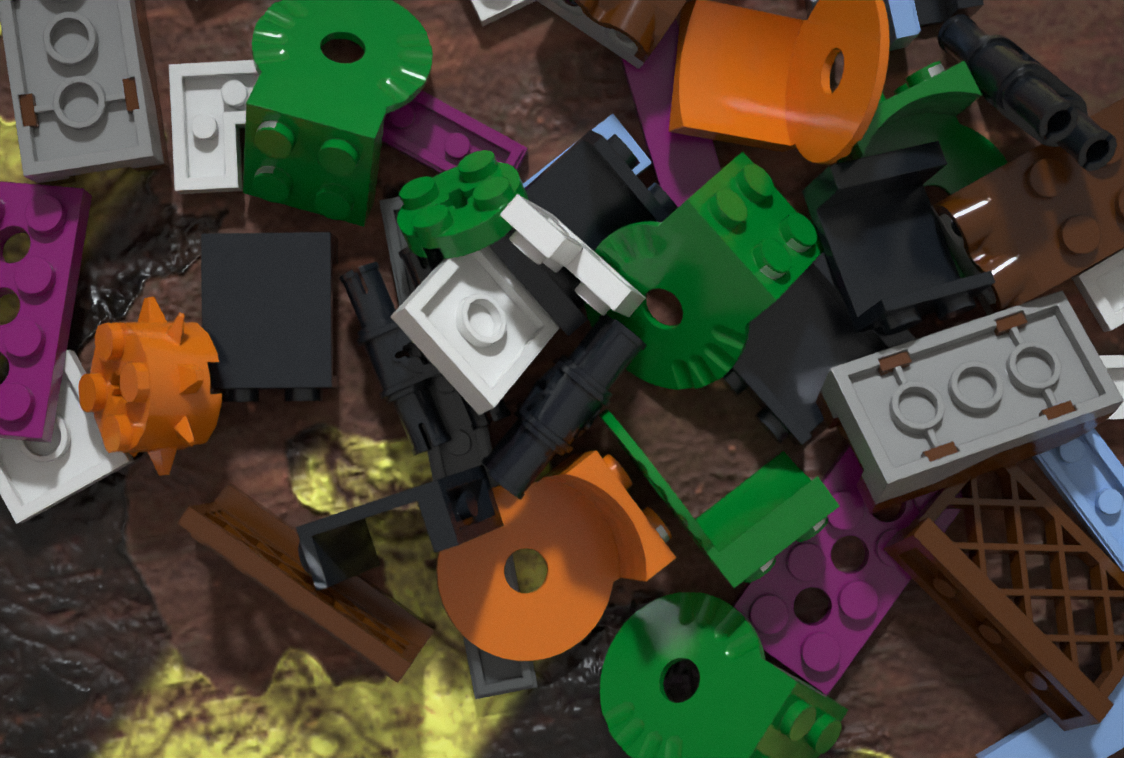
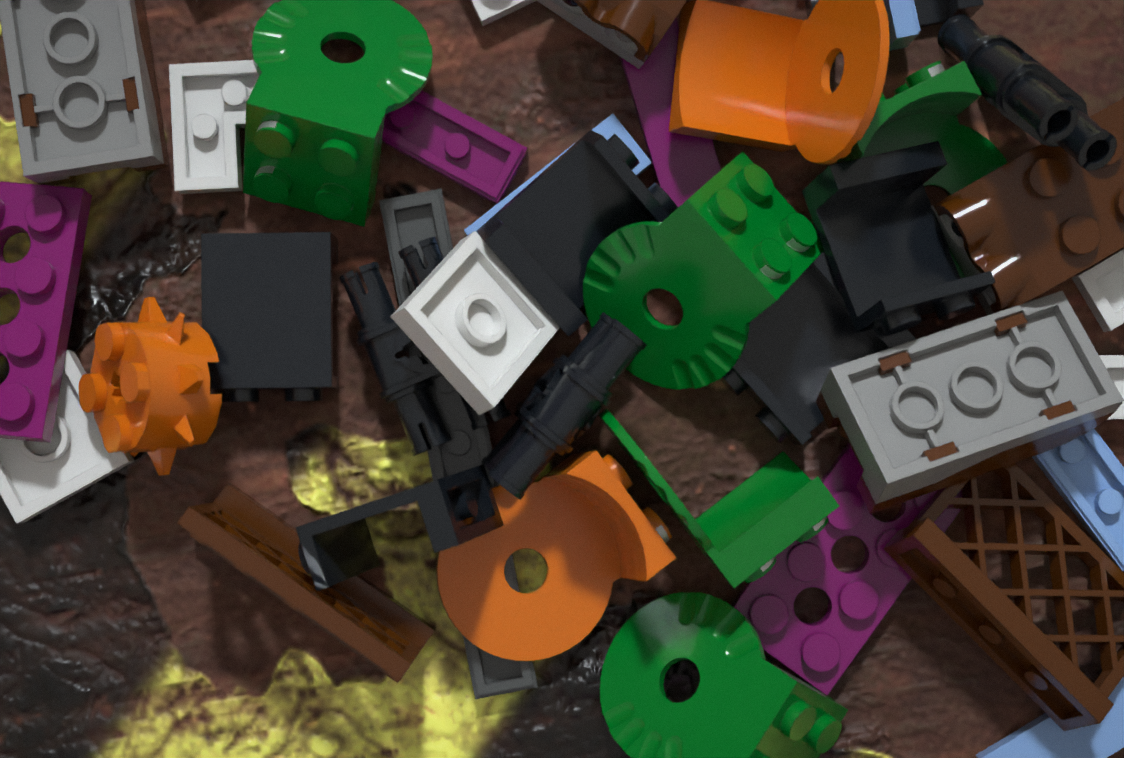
(459, 206): green plate -> none
(550, 241): white plate -> none

